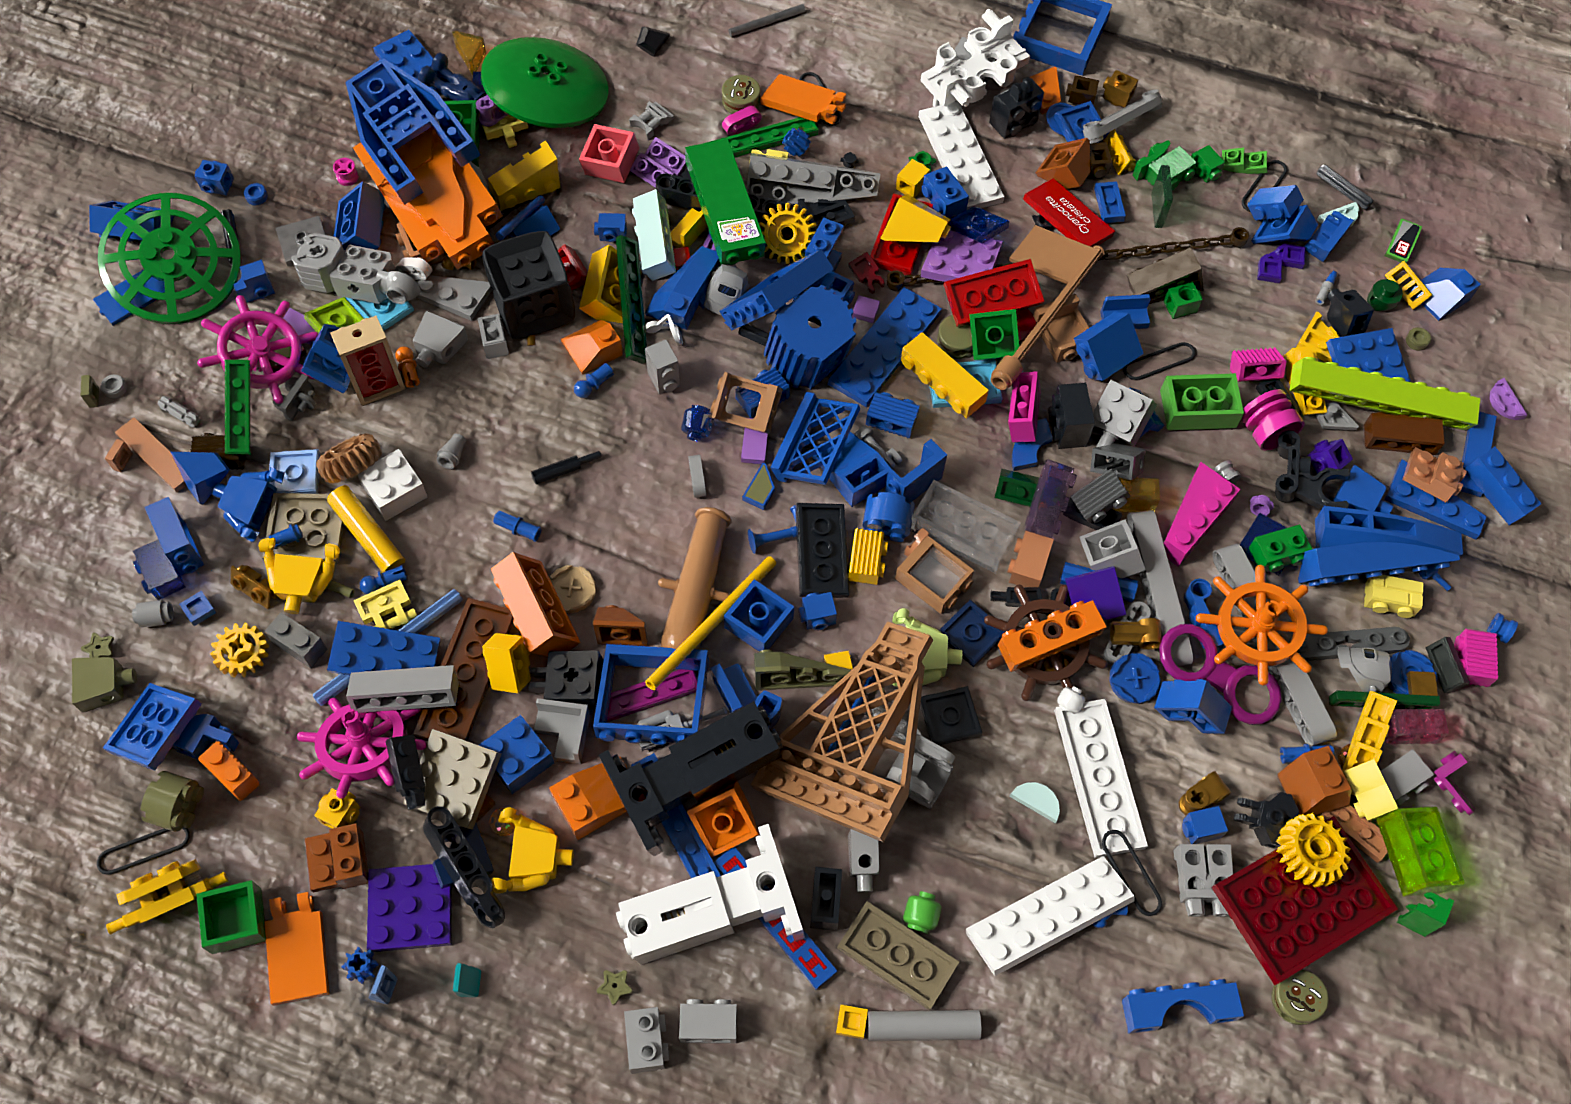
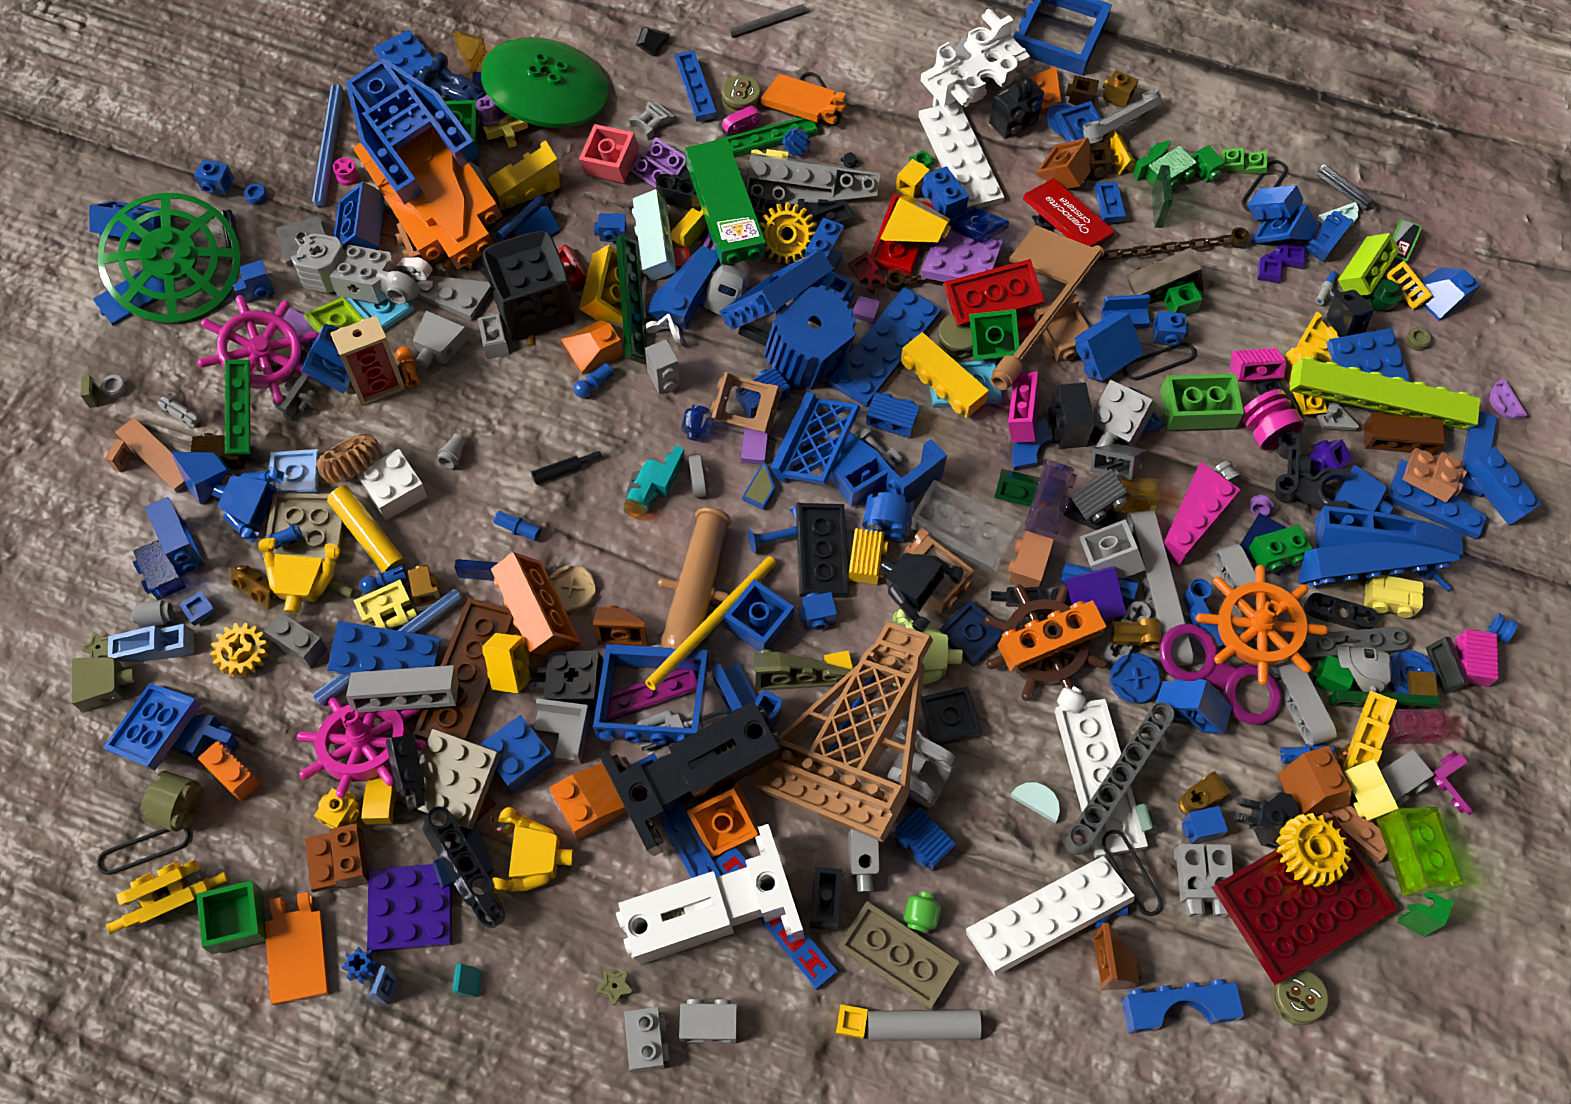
(152, 643): none -> medium blue slope
(327, 145): none -> medium blue axle
(378, 801): none -> yellow slope
(424, 585): none -> pearl gold brick
(474, 569): none -> clear blue tile
(651, 481): none -> teal plate
(695, 86): none -> blue plate
(914, 581): none -> black torso
(924, 839): none -> blue brick
(1114, 787): none -> dark grey beam
(1115, 960): none -> dark orange slope
(1146, 819): none -> sand green tile
(1170, 328): none -> blue brick
(1331, 616): none -> black beam
(1331, 675): none -> green brick
(1369, 264): none -> lime brick

